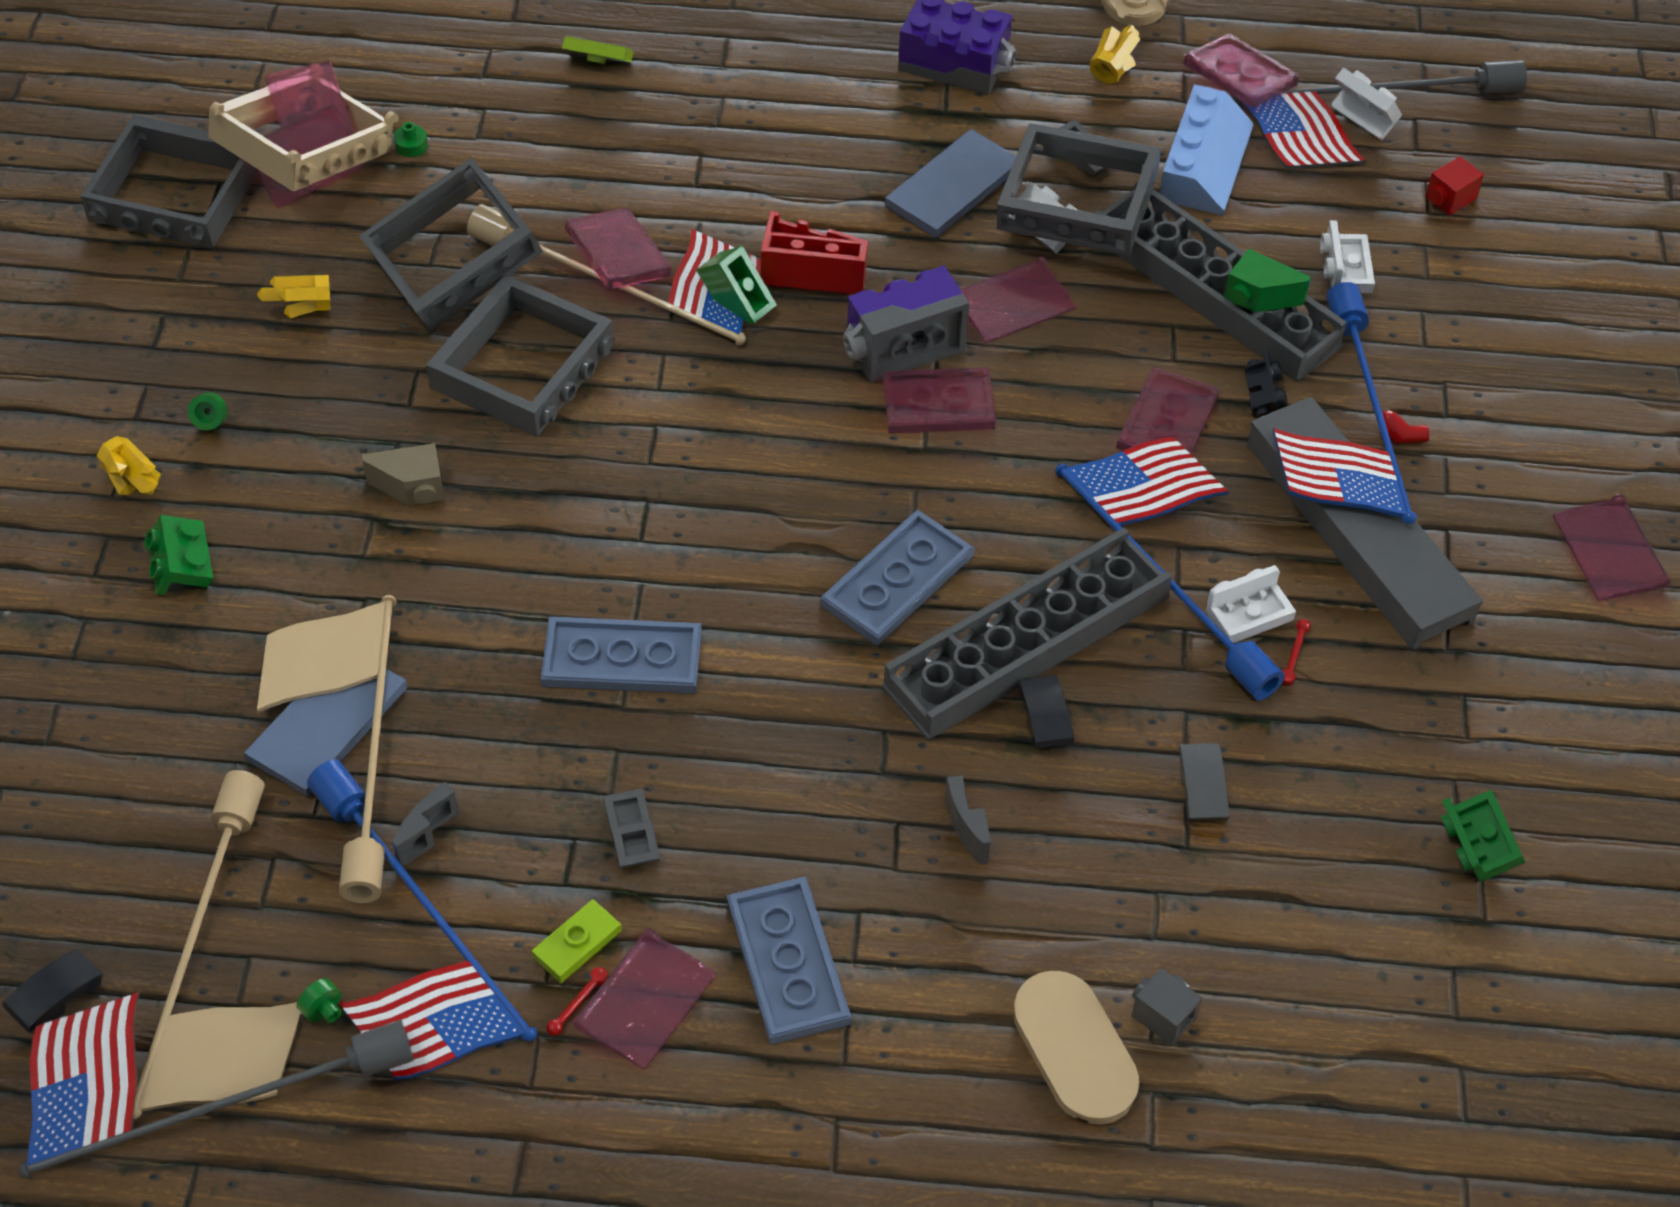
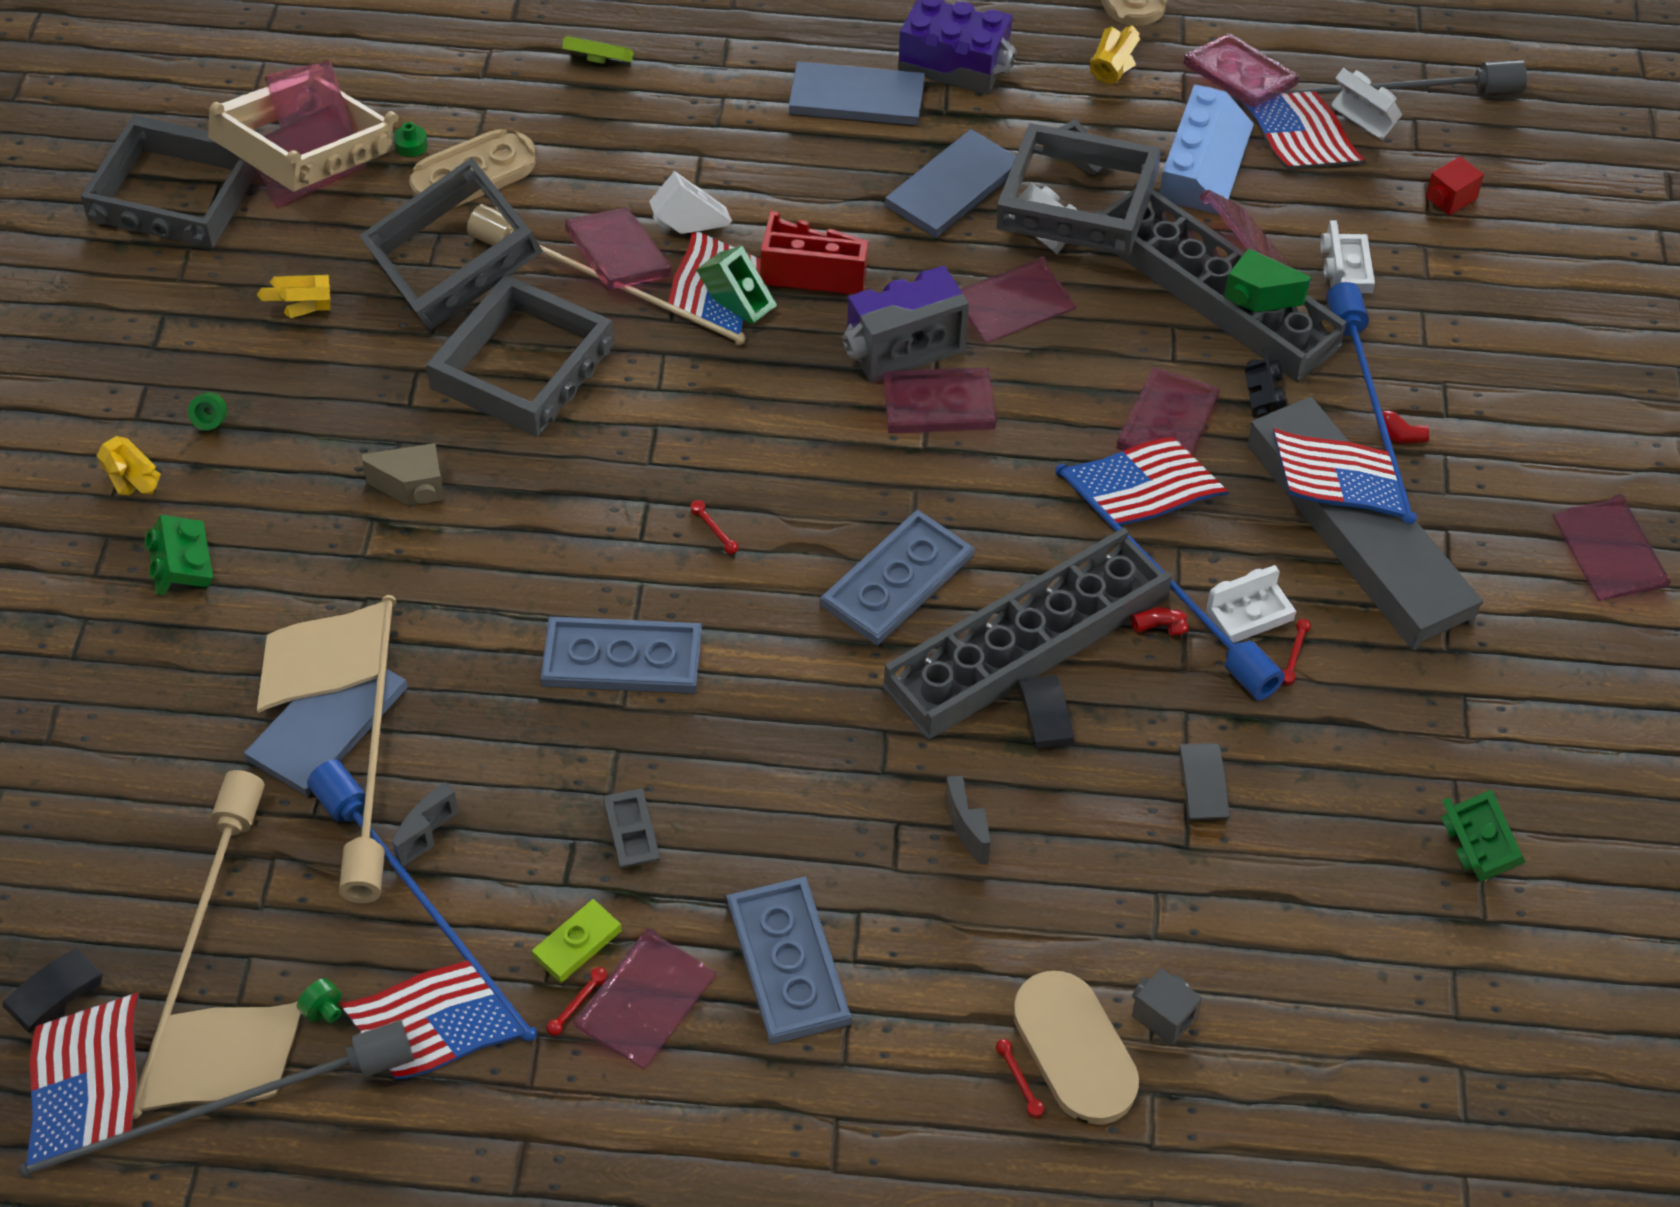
(498, 153): none -> tan tile
(687, 207): none -> white slope
(698, 509): none -> red hinge
(857, 93): none -> sand blue tile
(1035, 1107): none -> red hinge
(1160, 616): none -> red arm
(1243, 226): none -> clear pink piece

